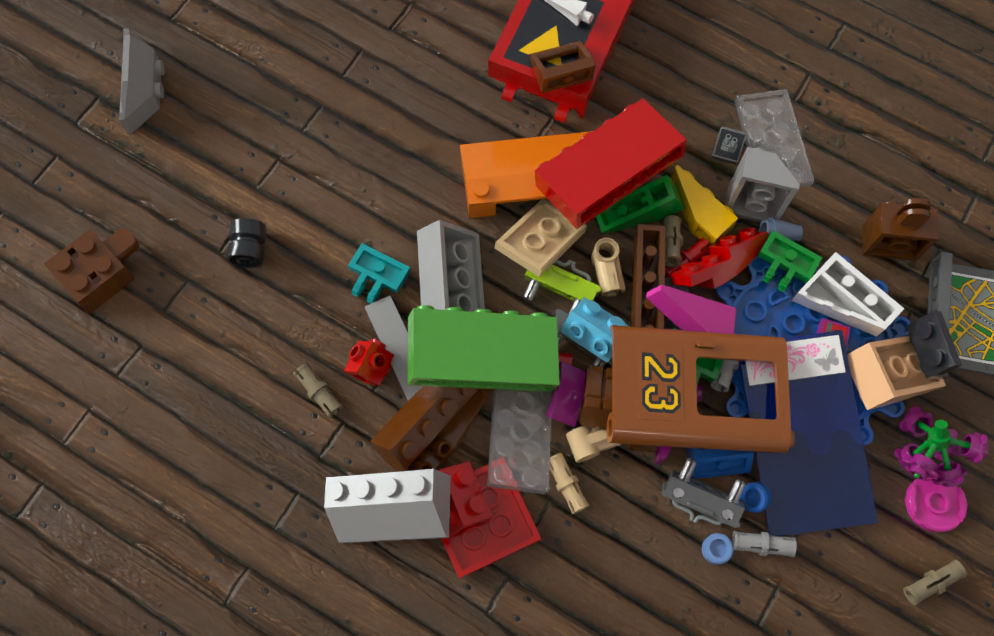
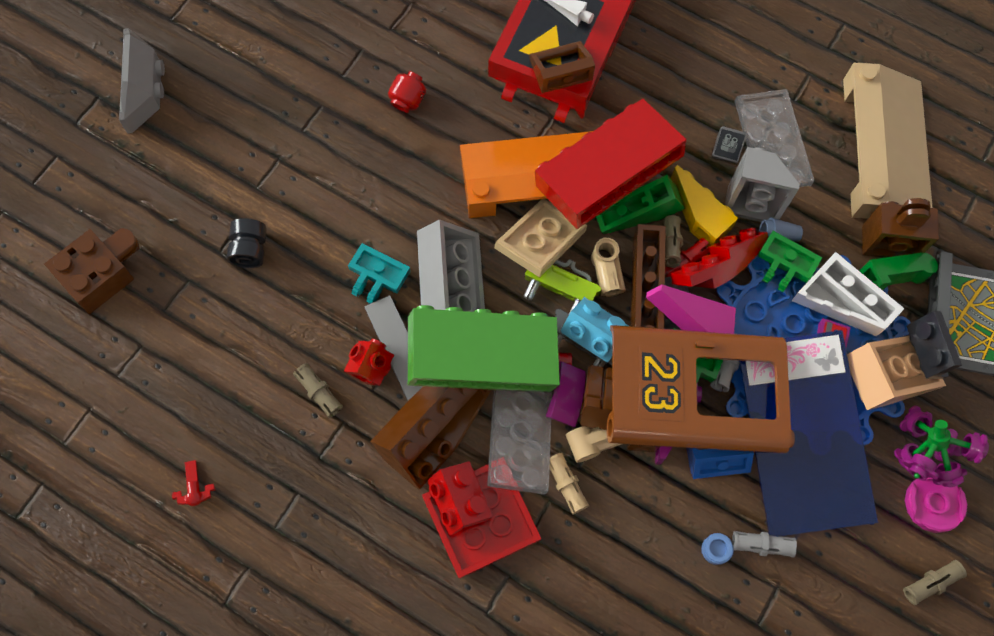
(194, 496): none -> red piece
(389, 506): light grey slope -> none
(407, 91): none -> red head
(704, 498): dark grey piece -> none
(756, 497): blue tile -> none
(888, 136): none -> tan slope
(900, 269): none -> green leg

